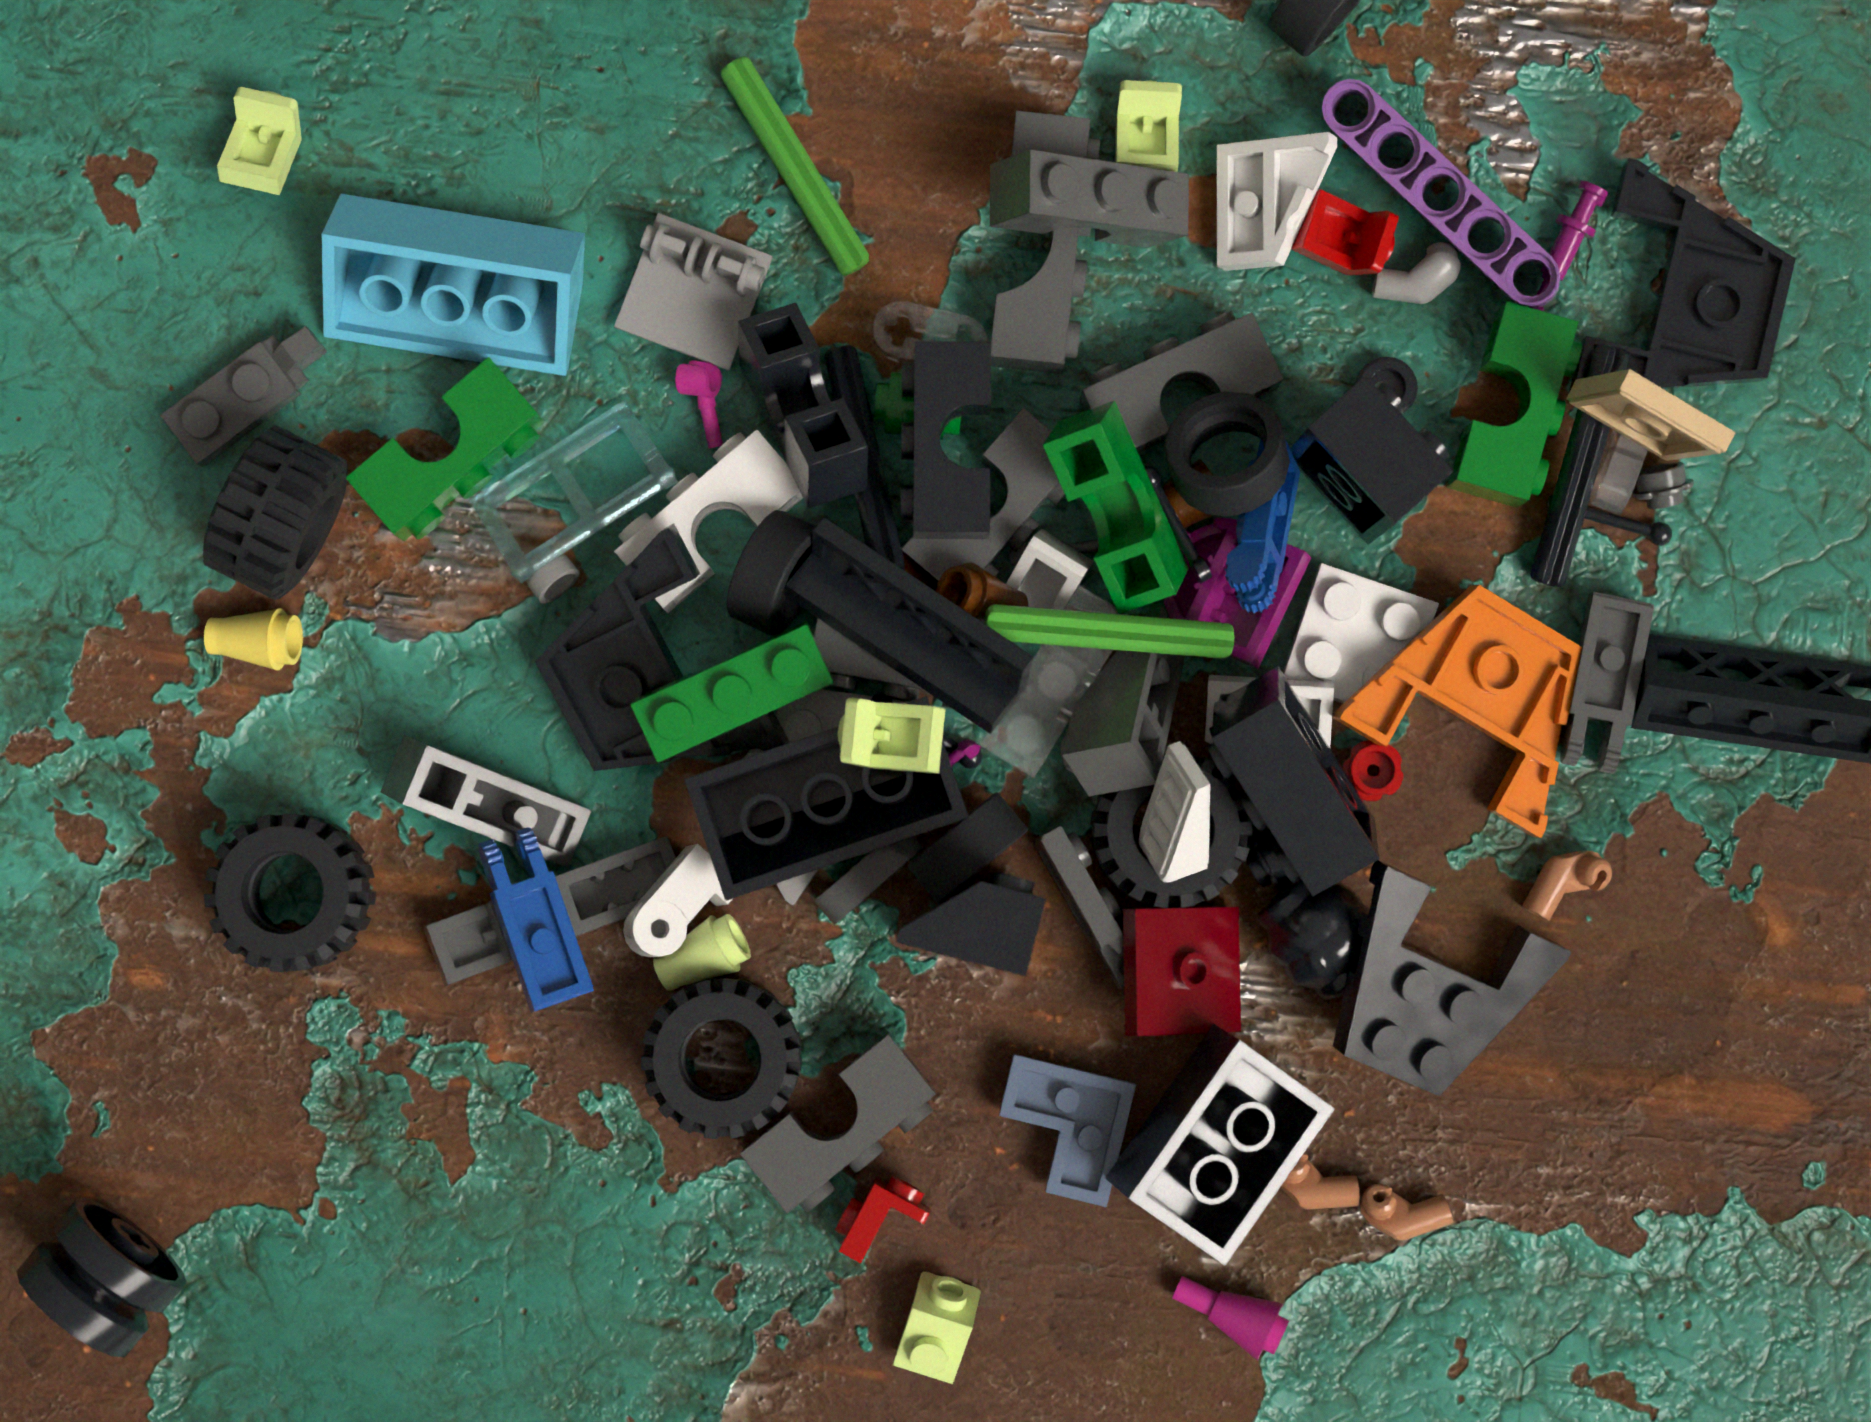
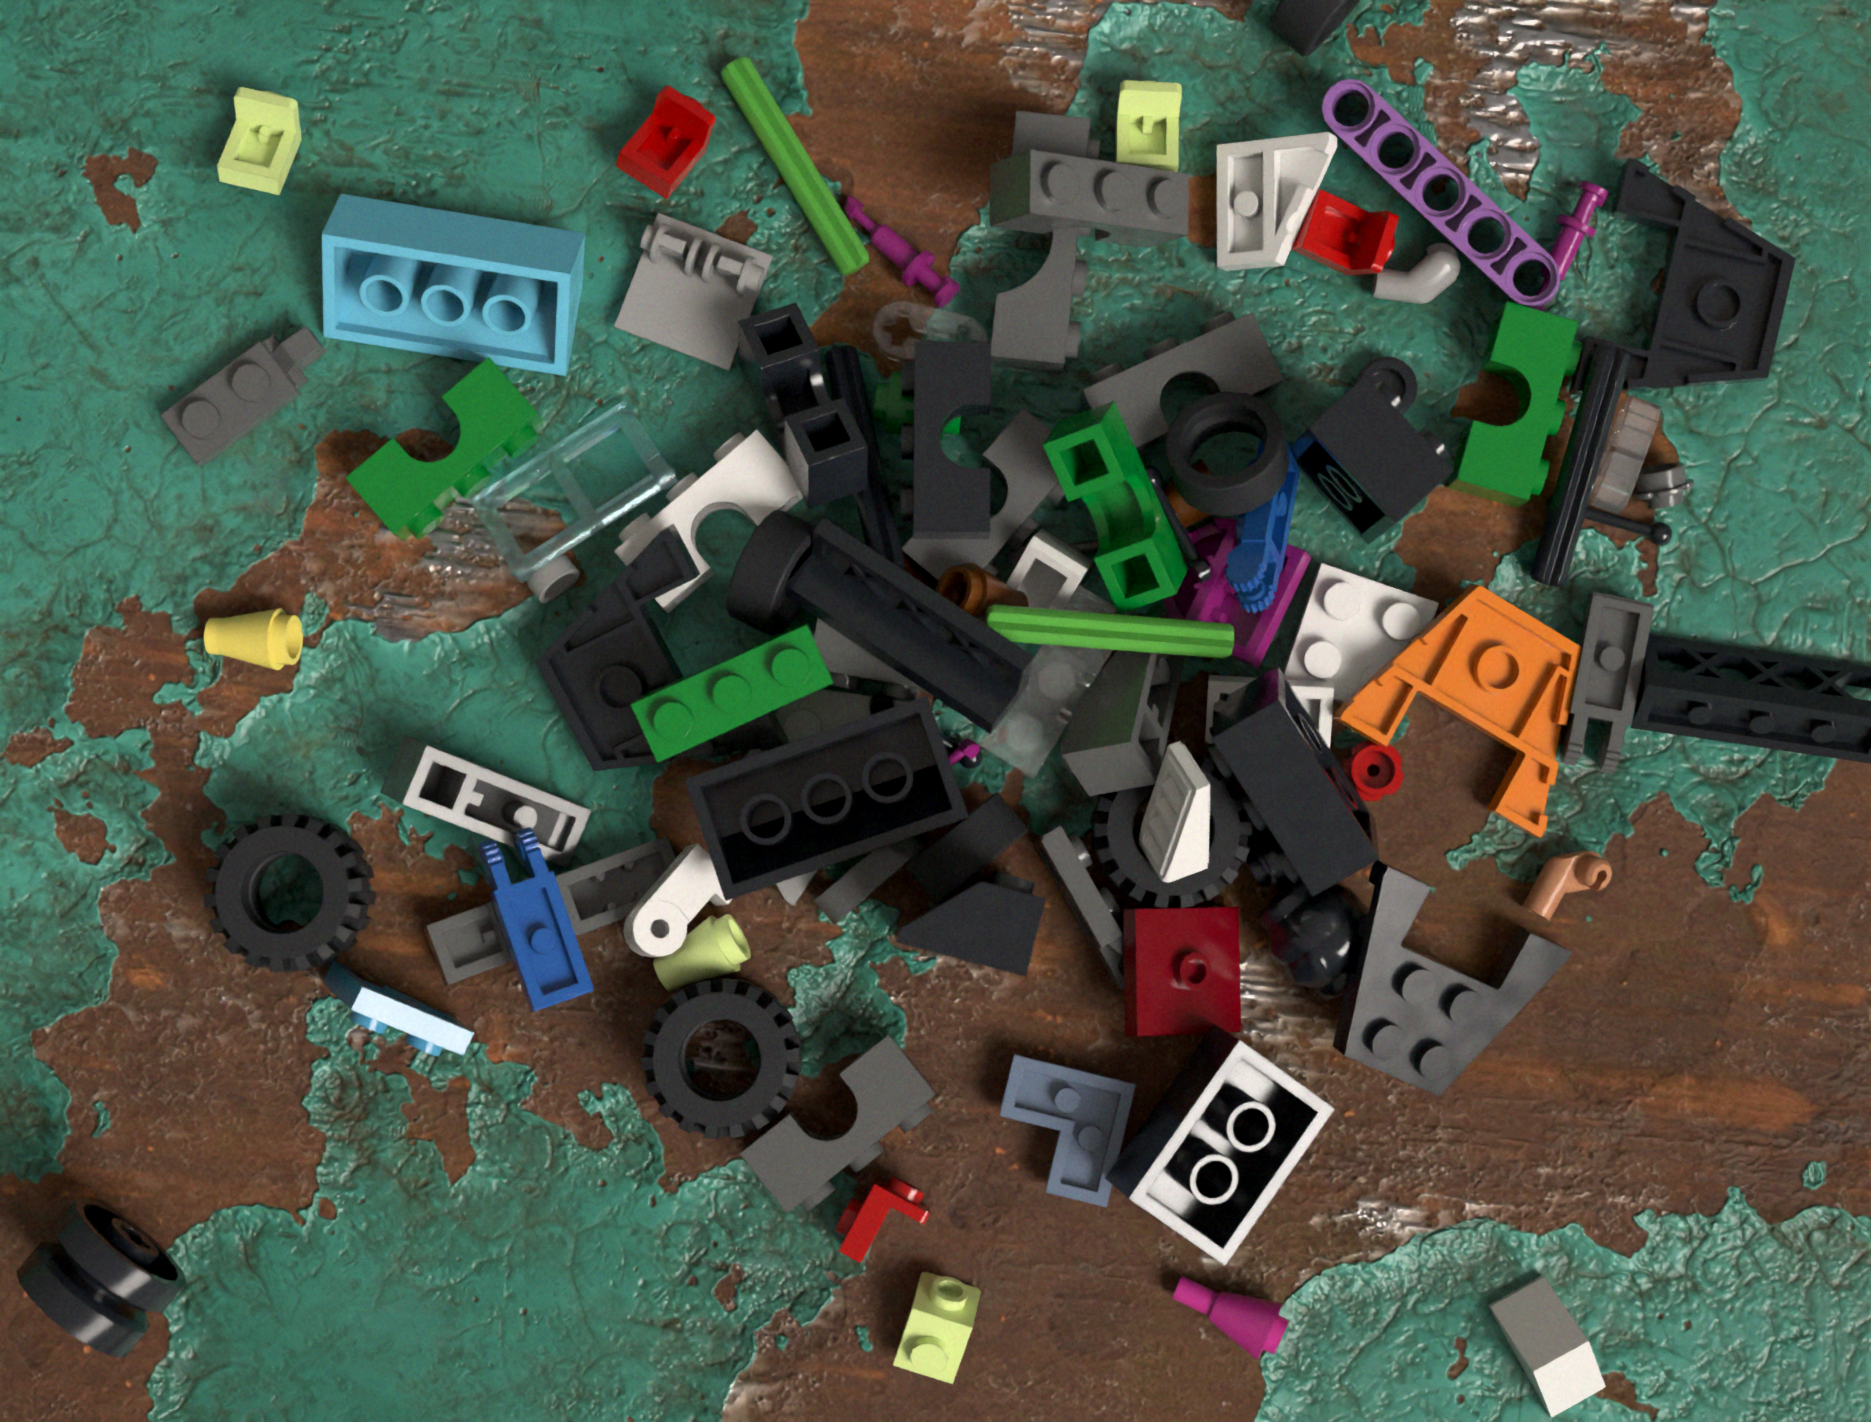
(275, 512): black tyre -> none
(378, 1007): none -> wing
(668, 142): none -> red bracket
(703, 381): dark pink hand -> none
(891, 735): yellowish green bracket -> none
(913, 264): none -> magenta piece
(1314, 1191): nougat arm -> none
(1401, 1218): nougat arm -> none
(1548, 1345): none -> white slope
(1649, 415): tan tile -> none

